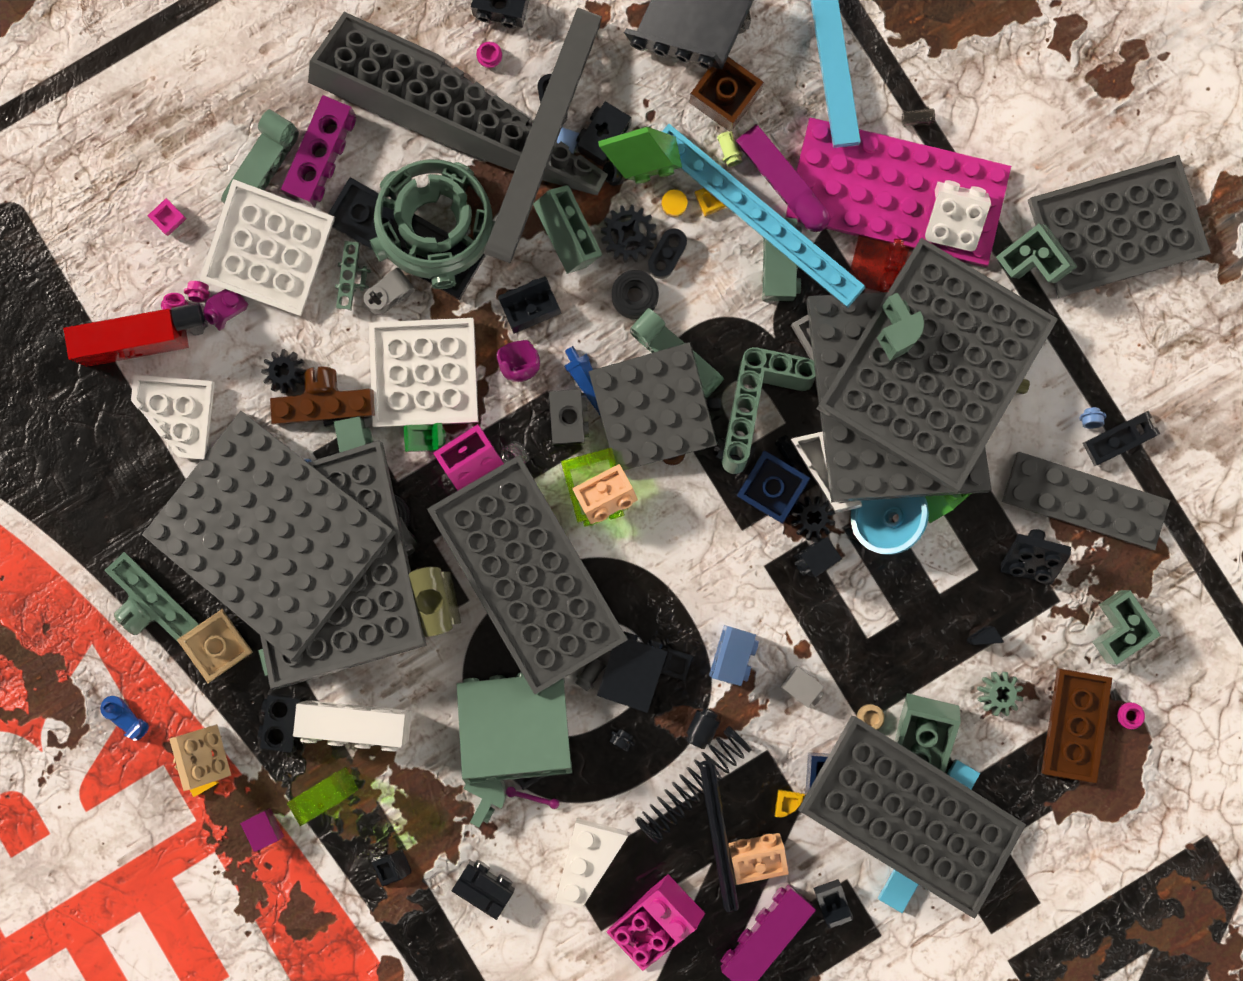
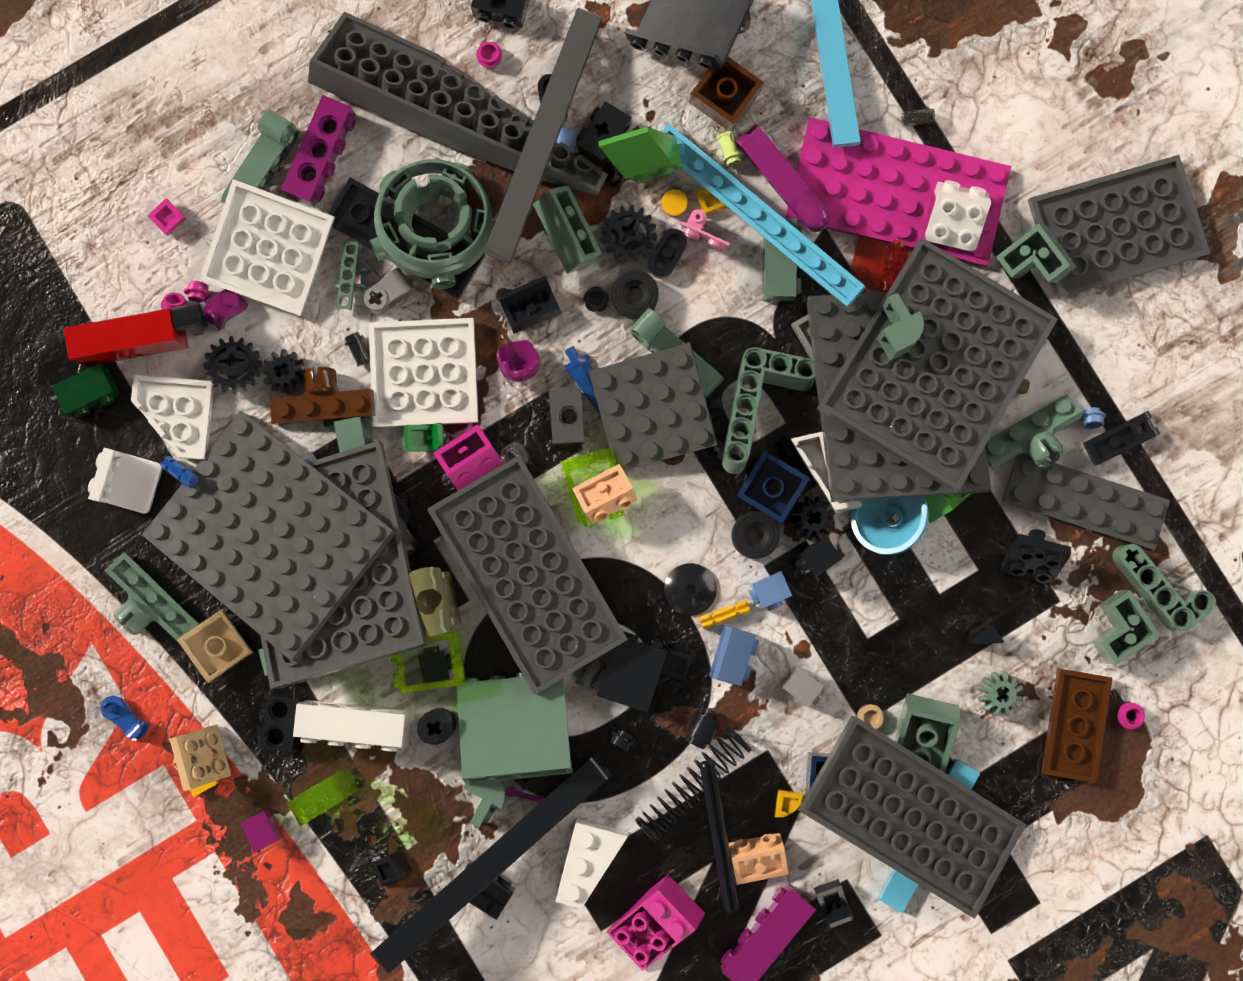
(85, 391): none -> dark green brick
(125, 481): none -> white bracket
(179, 472): none -> blue axle
(223, 363): none -> black gear
(357, 348): none -> black pin
(399, 678): none -> clear neon green window
(426, 726): none -> black piece
(435, 664): none -> black brick
(490, 864): none -> black beam
(589, 297): none -> black plate
(676, 586): none -> black dish
(695, 227): none -> bright pink hinge
(724, 614): none -> yellow axle
(770, 532): none -> black tyre
(770, 591): none -> medium blue brick
(1034, 435): none -> sand green plate
(1157, 583): none -> sand green beam

